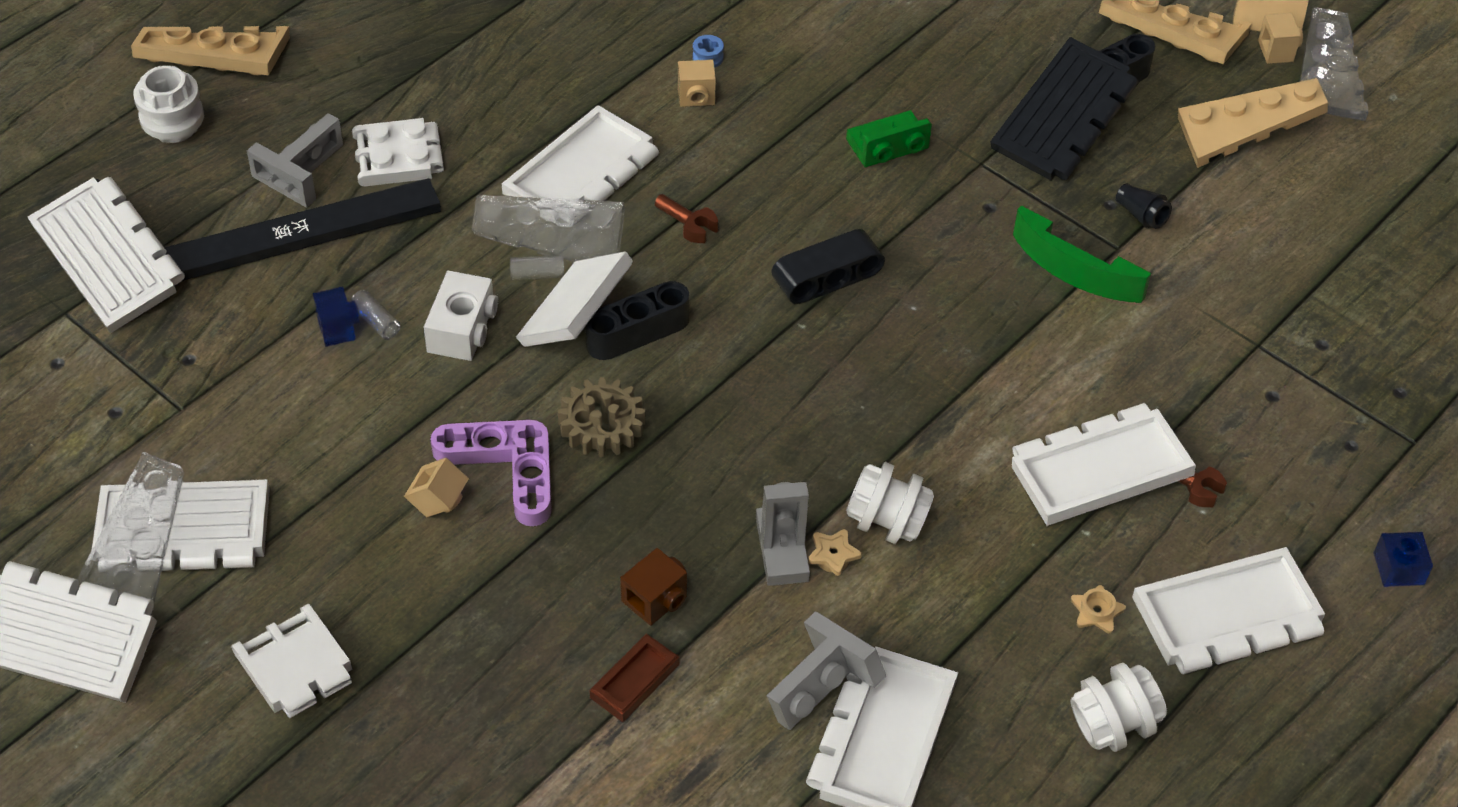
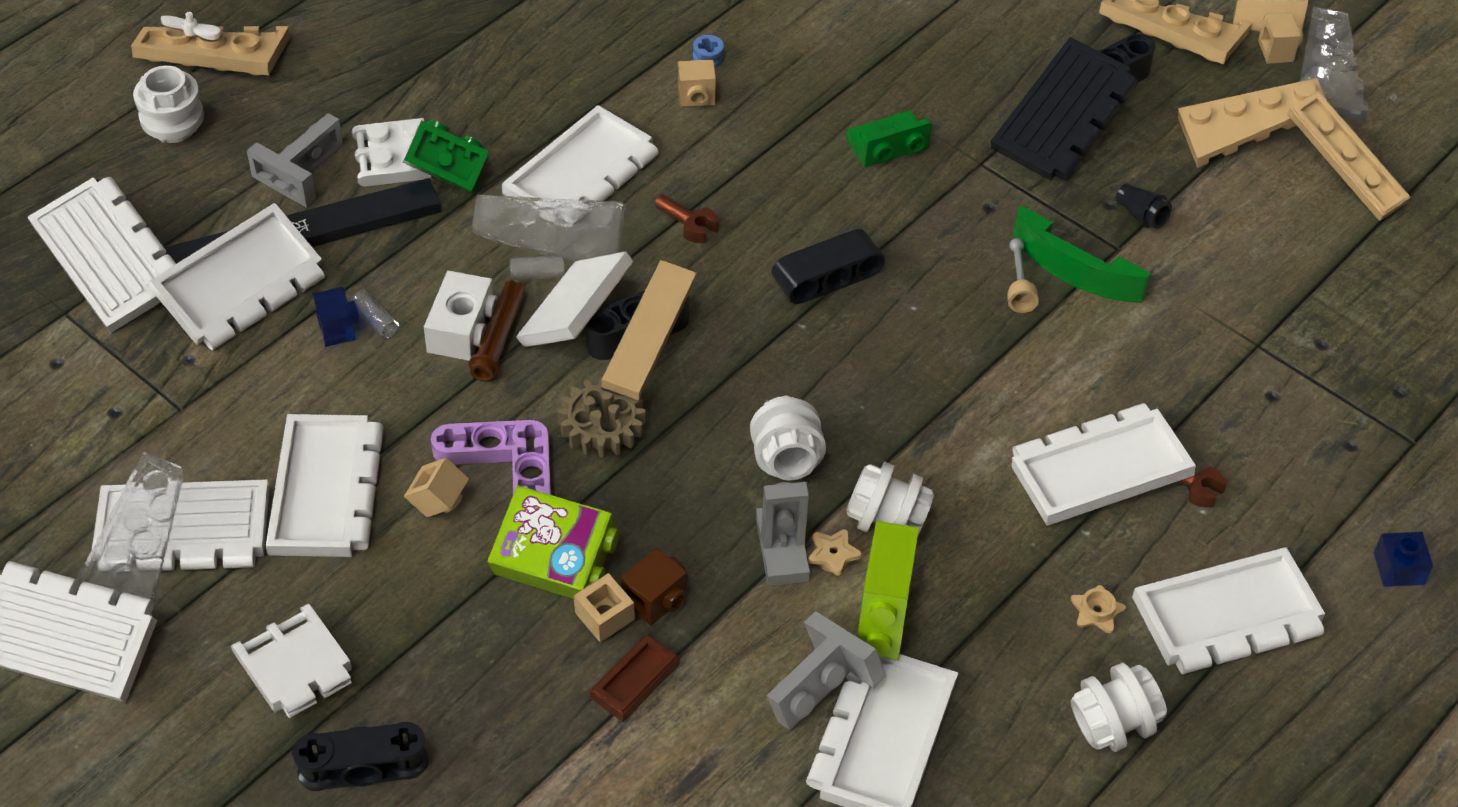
(191, 26): none -> white piece
(237, 275): none -> white hinge
(325, 486): none -> white hinge
(360, 756): none -> black piece
(446, 155): none -> green bracket
(485, 363): none -> reddish brown axle
(552, 543): none -> brick
(607, 599): none -> tan plate
(648, 330): none -> tan tile
(787, 438): none -> white piece
(887, 587): none -> lime brick
(1026, 292): none -> tan hinge
(1349, 155): none -> tan tile

